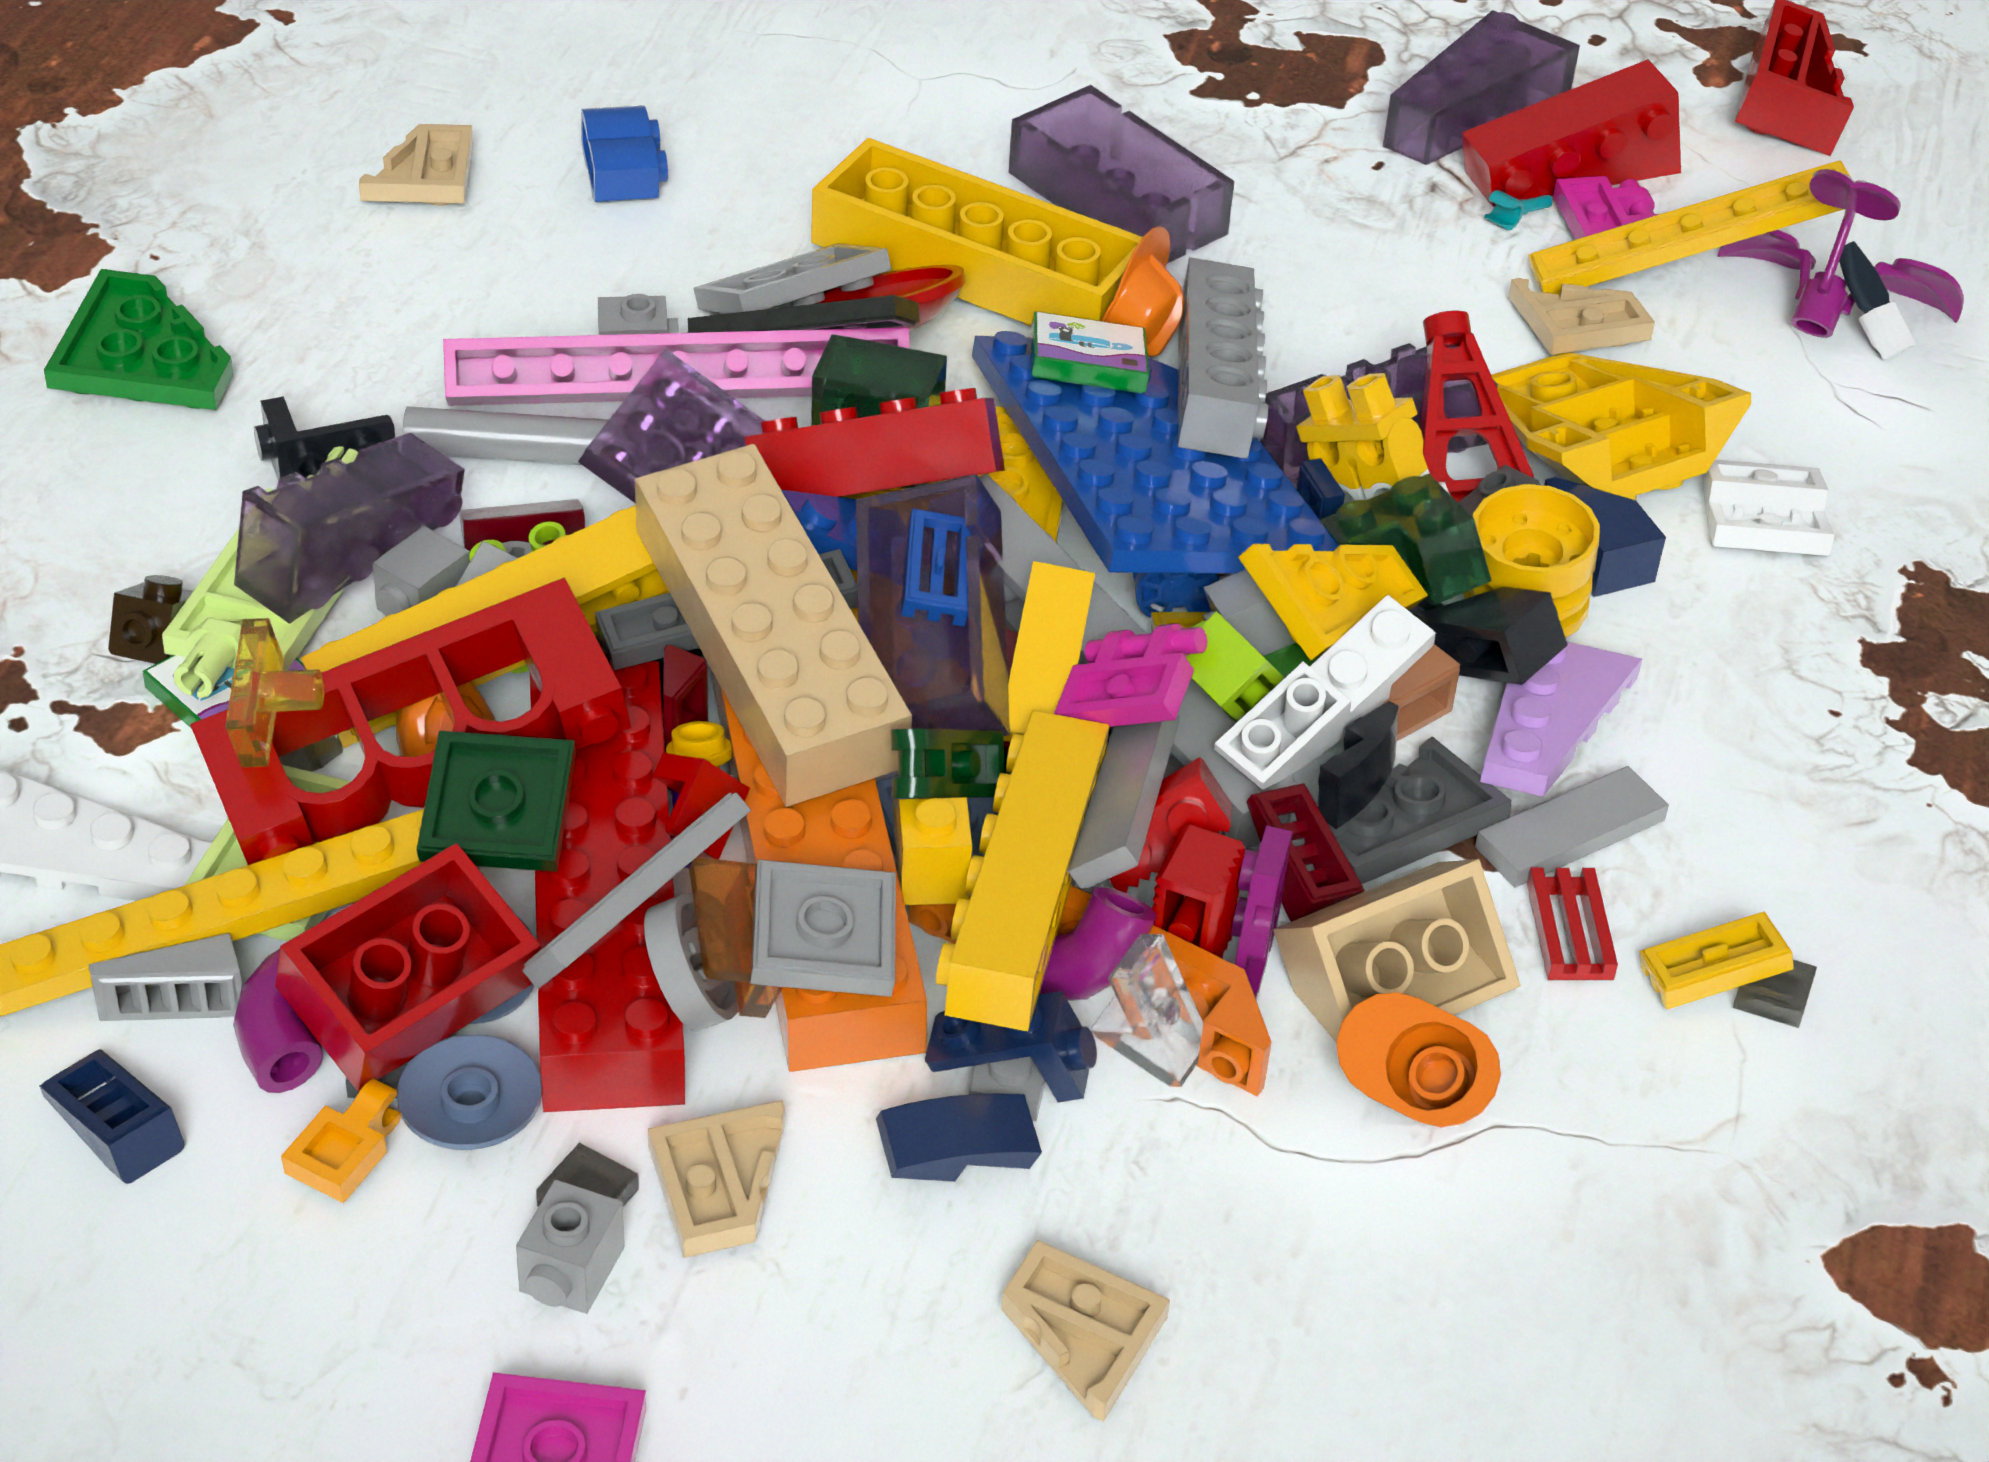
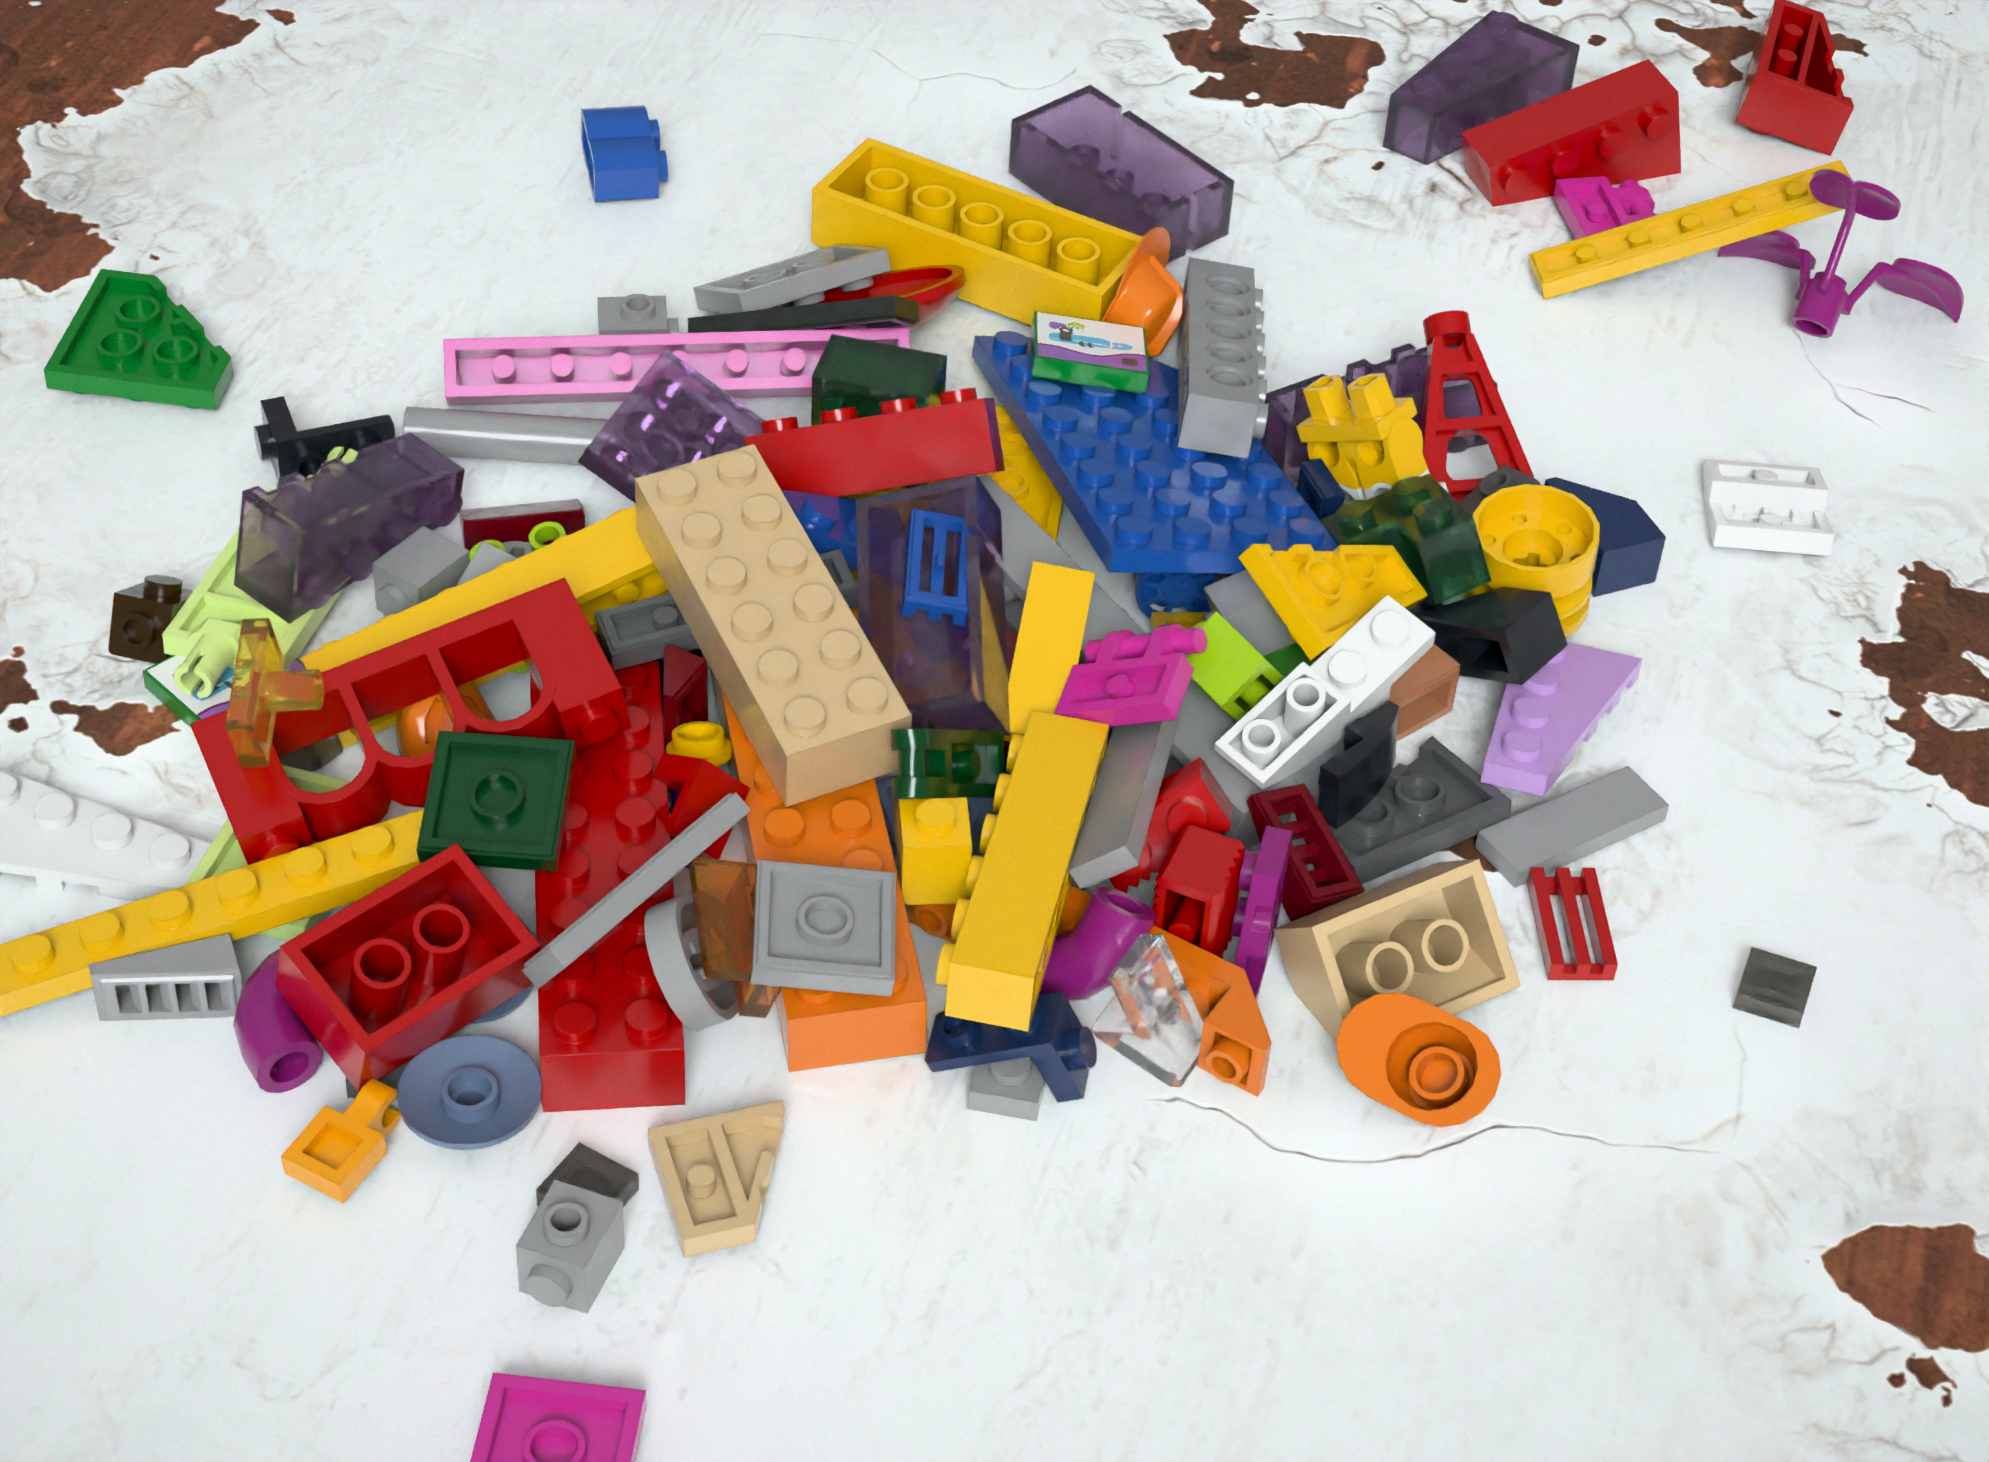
(119, 1121): dark blue slope -> none
(425, 168): tan wing -> none
(948, 1133): dark blue slope -> none
(1083, 1322): tan wing -> none
(1510, 210): teal hand -> none
(1582, 317): tan wing -> none
(1620, 421): yellow wedge -> none
(1716, 960): yellow tile -> none
(1881, 318): piece -> none

